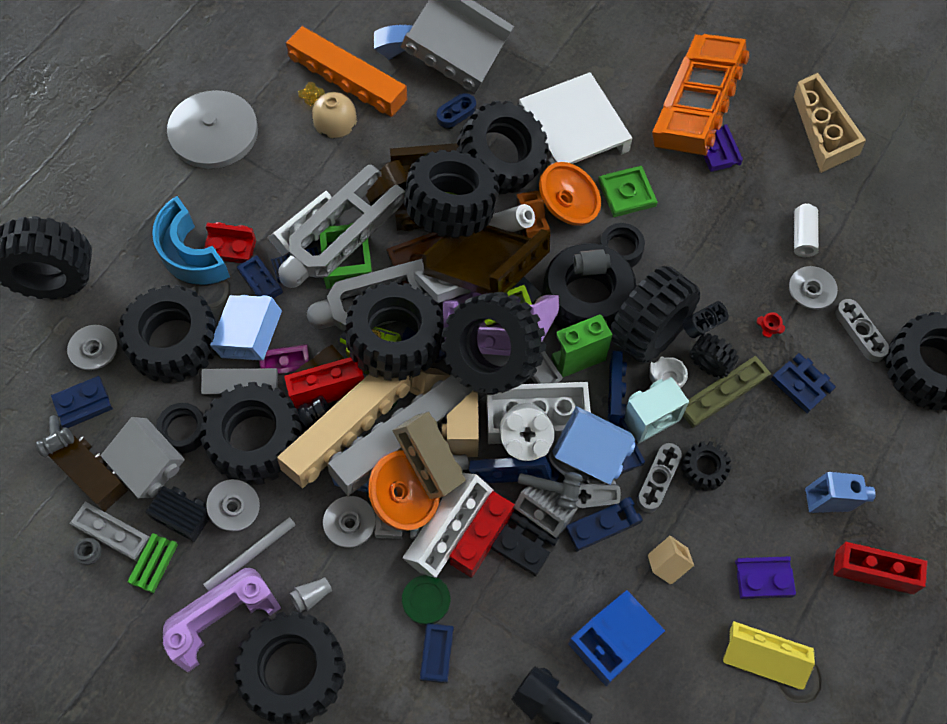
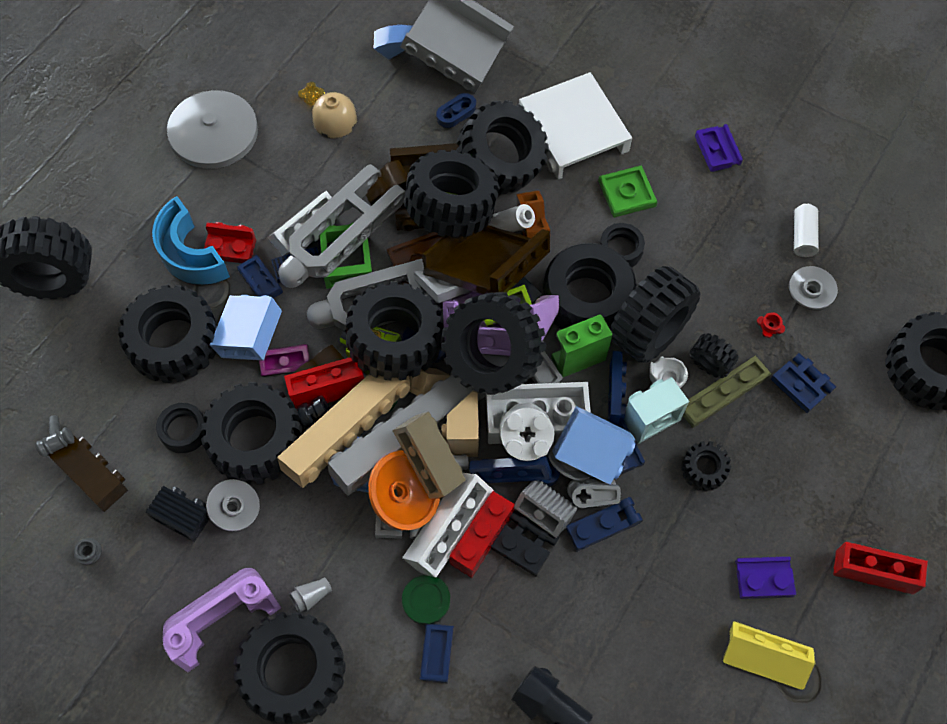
(81, 402): dark blue plate -> none
(88, 339): light grey dish -> none
(110, 531): light grey tile -> none
(142, 457): light grey brick -> none
(162, 542): bright green tile -> none
(218, 380): light grey tile -> none
(249, 554): light grey piece -> none
(347, 71): orange brick -> none
(349, 509): light grey dish -> none
(568, 489): dark grey piece -> none
(570, 193): orange dish -> none
(591, 262): dark grey brick -> none
(615, 637): blue slope -> none
(658, 497): light grey beam -> none
(670, 560): tan panel -> none
(700, 94): orange window -> none
(705, 319): black beam -> none
(827, 124): tan wedge -> none
(838, 493): medium blue torso -> none
(860, 340): light grey beam -> none

